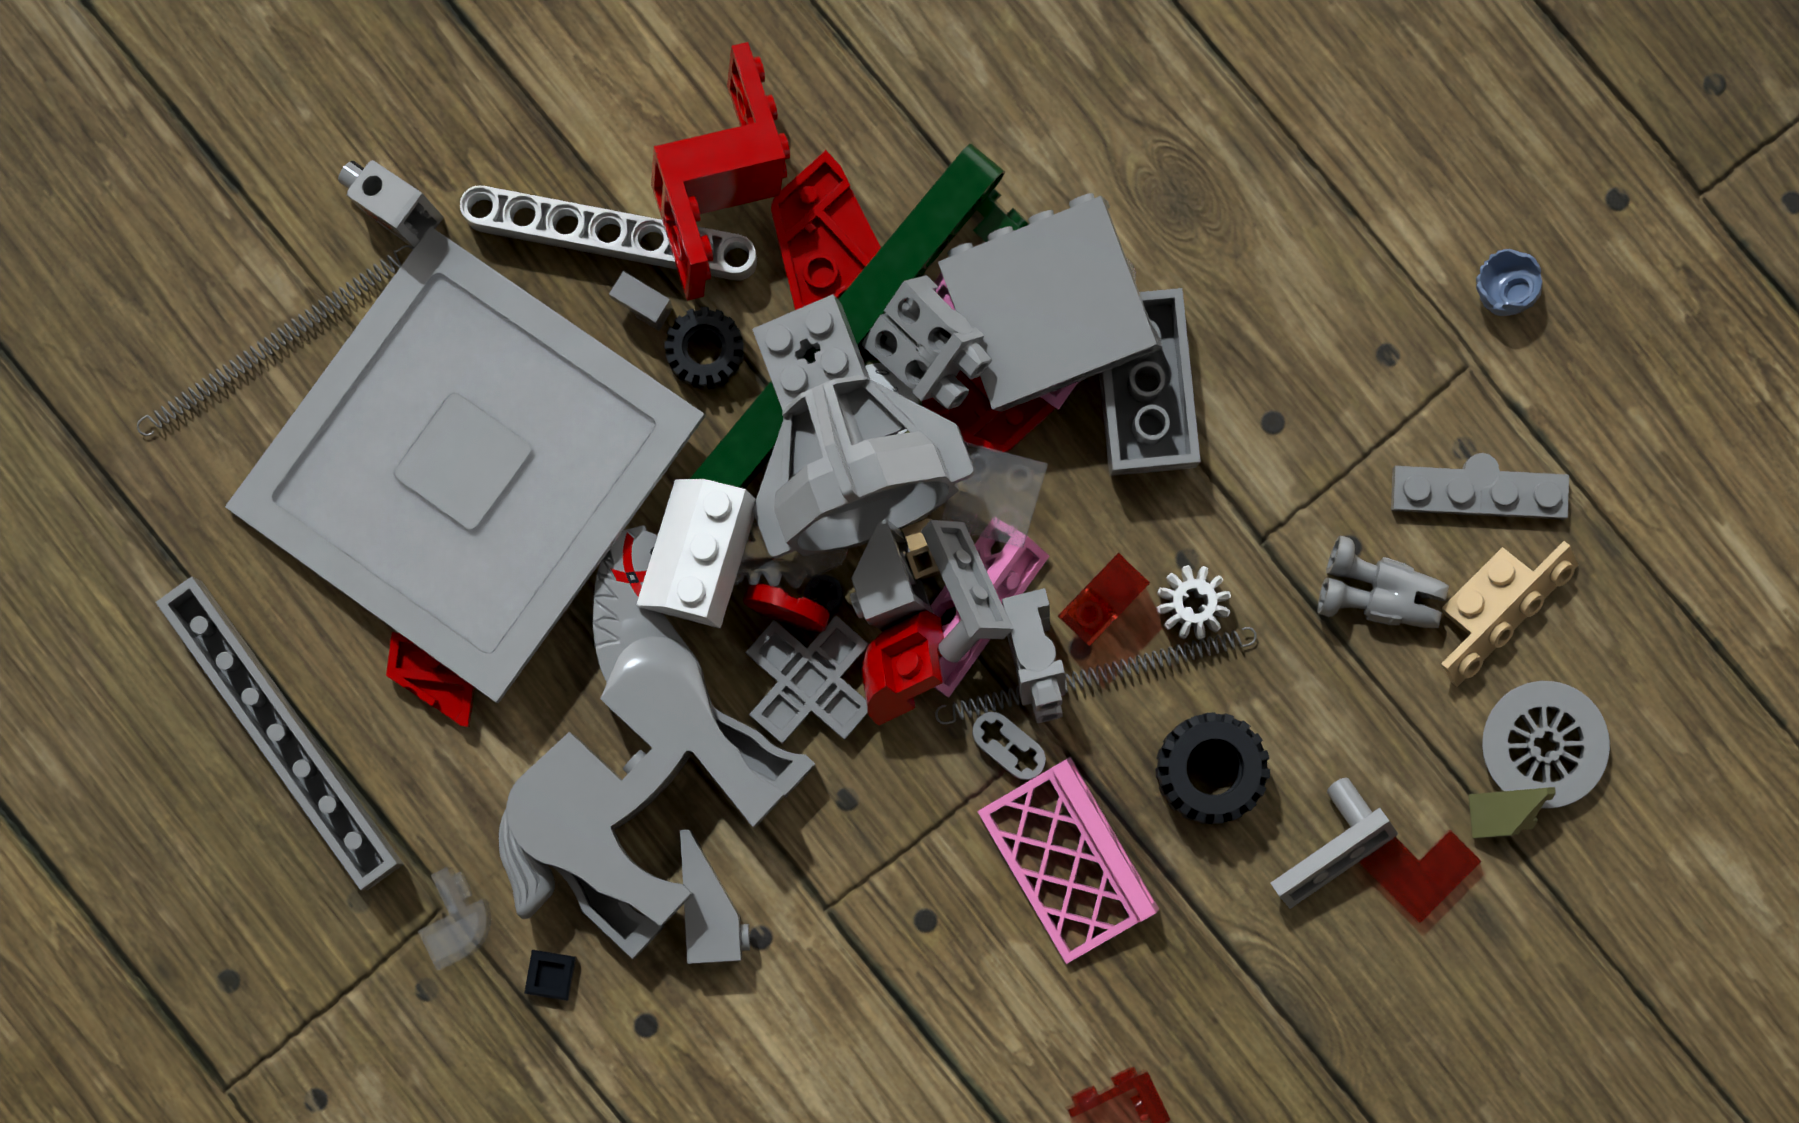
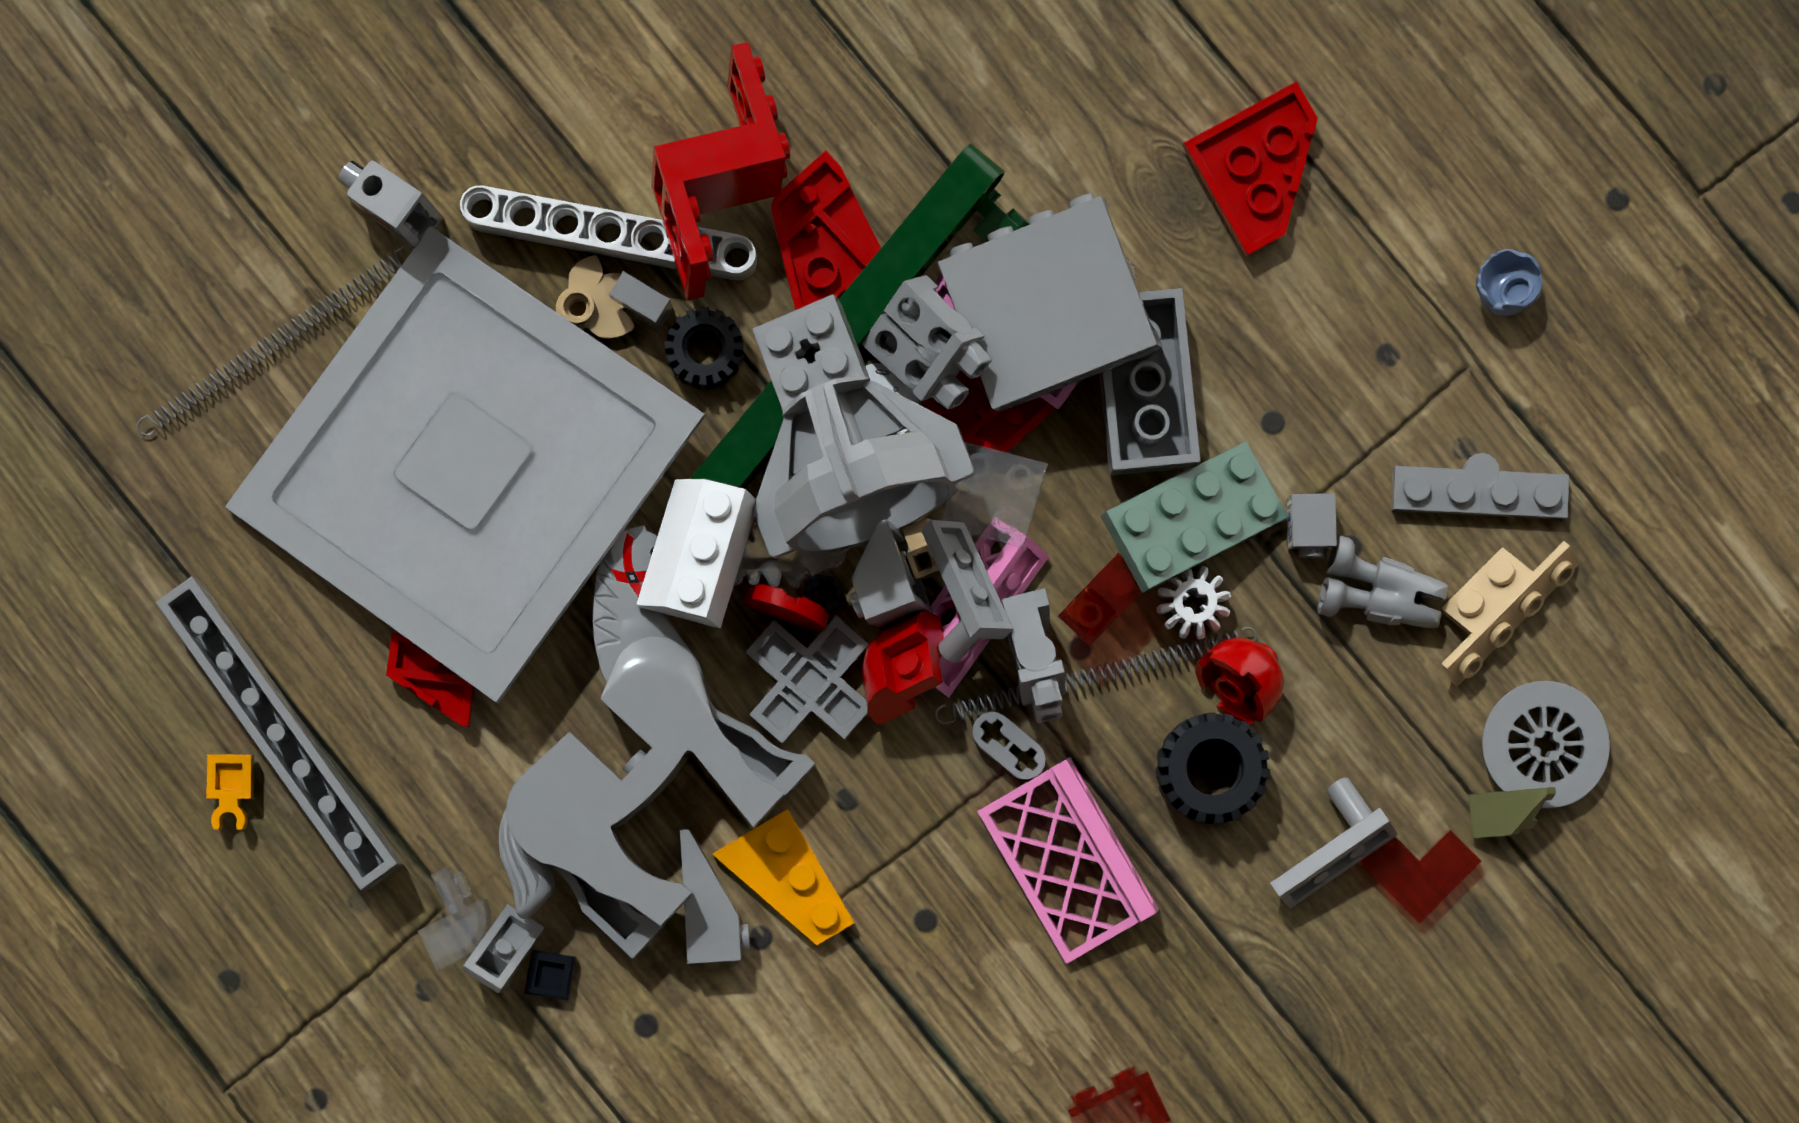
(230, 780): none -> light orange plate
(503, 949): none -> light grey slope
(592, 287): none -> tan plate
(788, 877): none -> light orange wing
(1194, 516): none -> sand green plate
(1242, 677): none -> red cylinder
(1256, 165): none -> red plate
(1311, 524): none -> light grey brick

